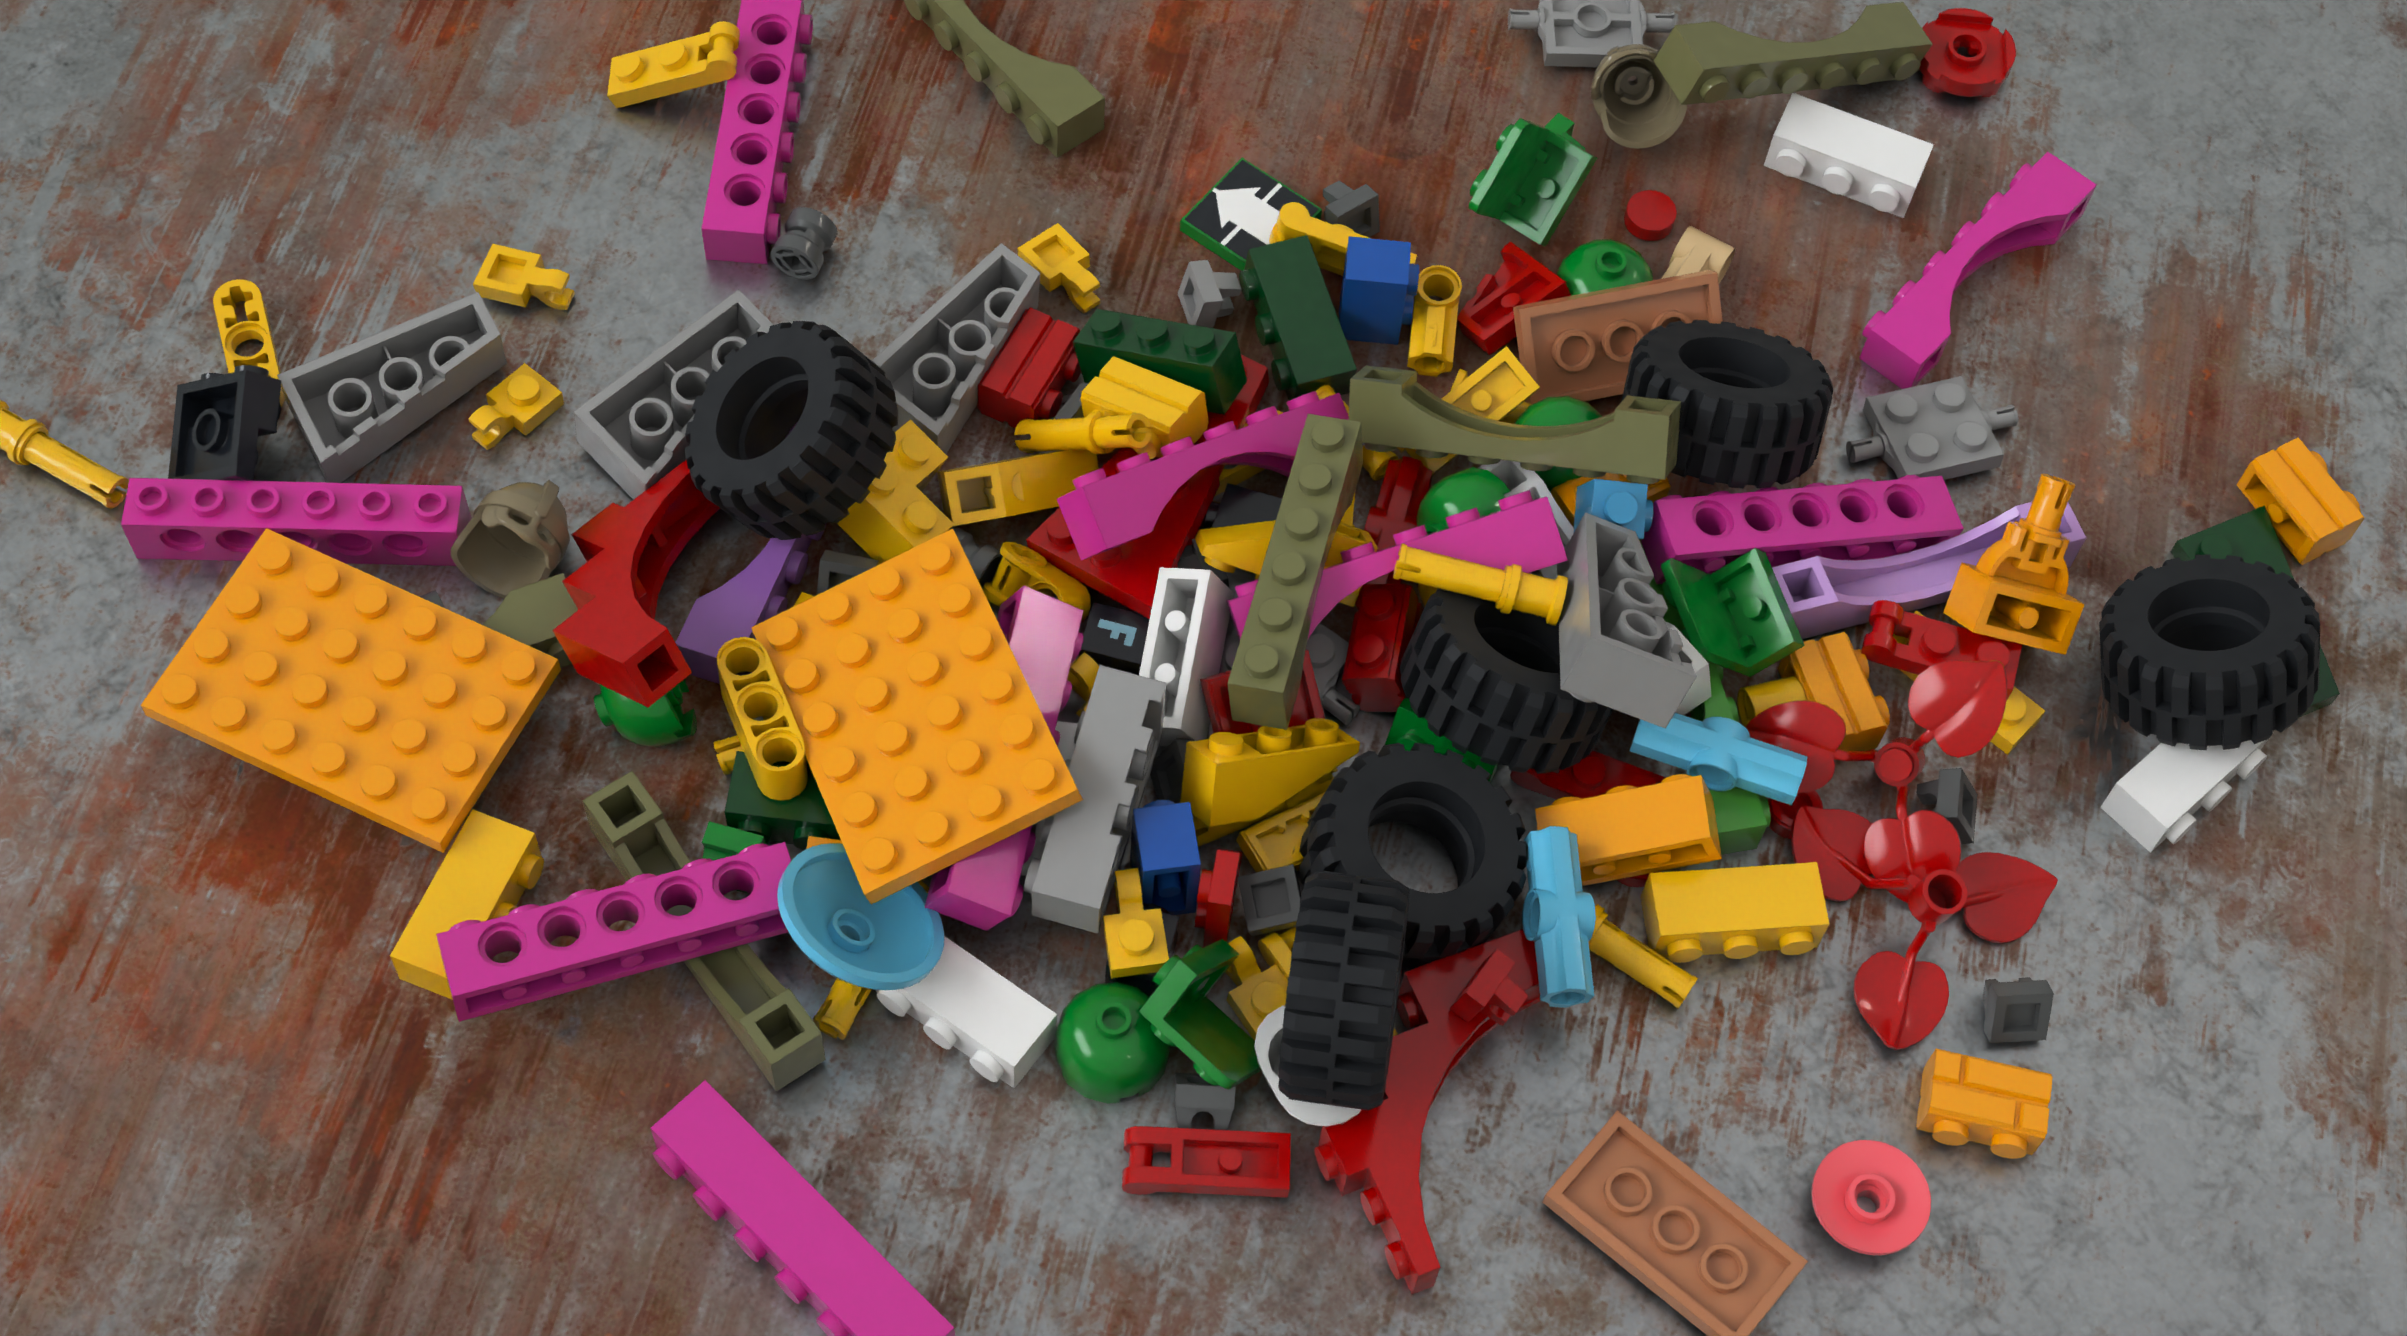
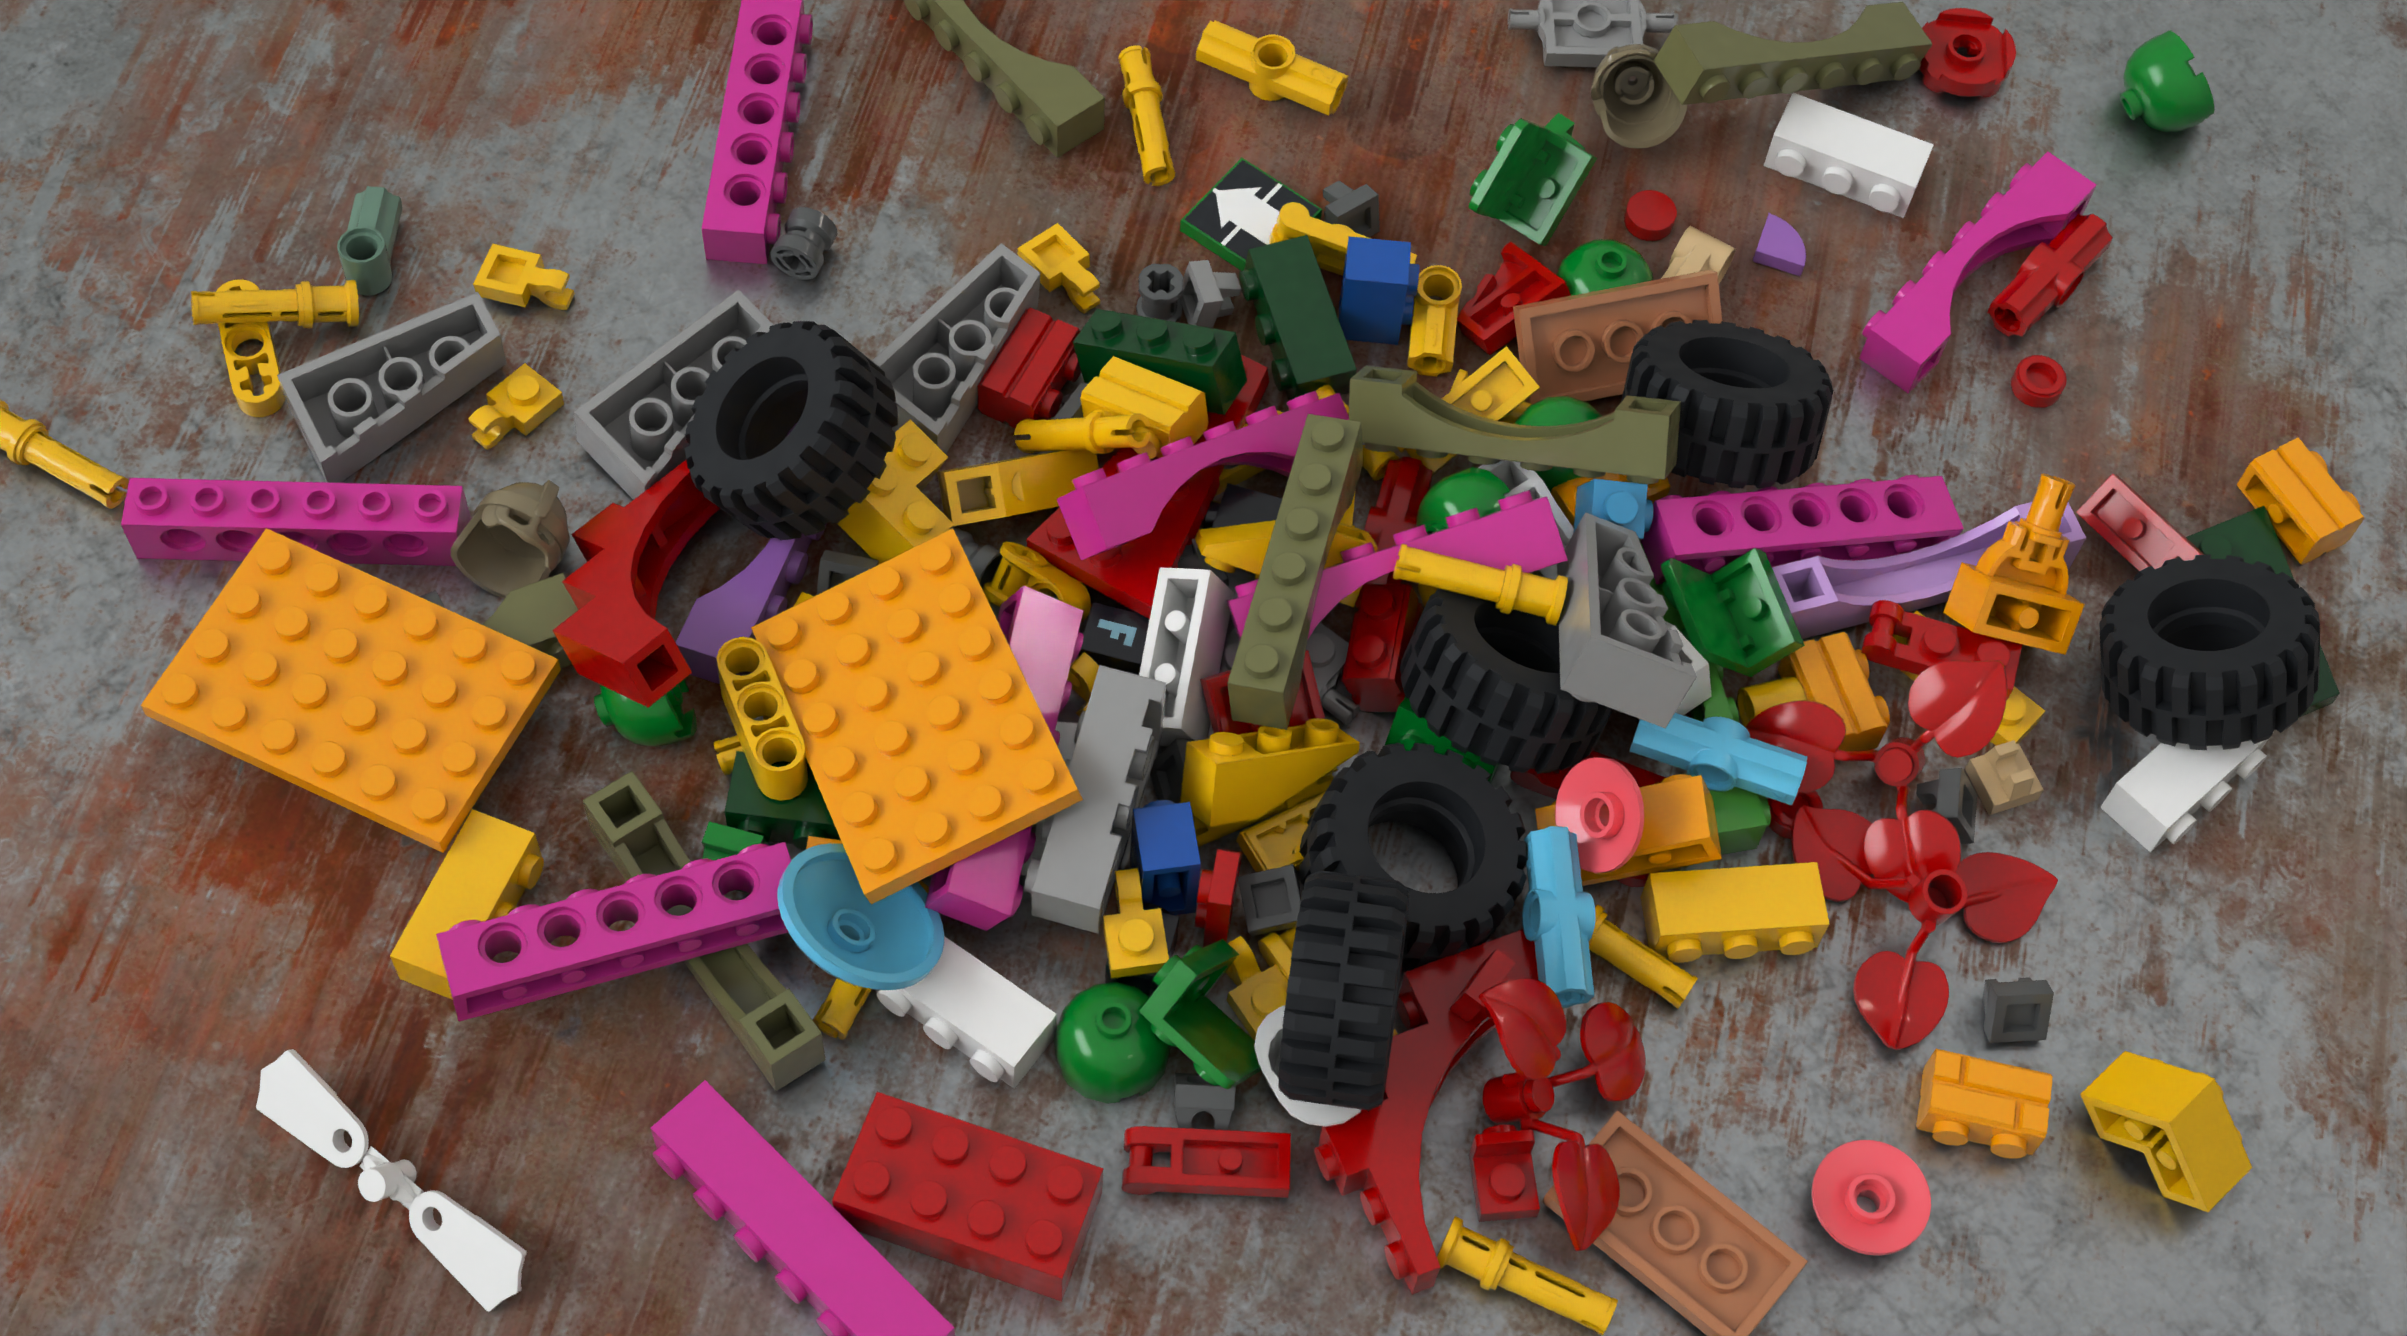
(221, 422): black plate -> none
(303, 304): none -> yellow pin
(370, 240): none -> sand green piece
(465, 1244): none -> white piece
(674, 66): yellow plate -> none
(969, 1195): none -> red brick
(1143, 99): none -> yellow pin
(1160, 292): none -> dark grey bush
(1271, 67): none -> yellow piece
(1499, 1266): none -> yellow pin
(1504, 1174): none -> red bracket
(1529, 1030): none -> red plant
(1605, 811): none -> coral dish
(1780, 247): none -> medium lavender tile
(1932, 431): light grey plate -> none
(2004, 778): none -> tan tile
(2038, 381): none -> red tile
(2050, 275): none -> red piece
(2134, 526): none -> plate
(2164, 86): none -> green cylinder
(2175, 1122): none -> yellow brick

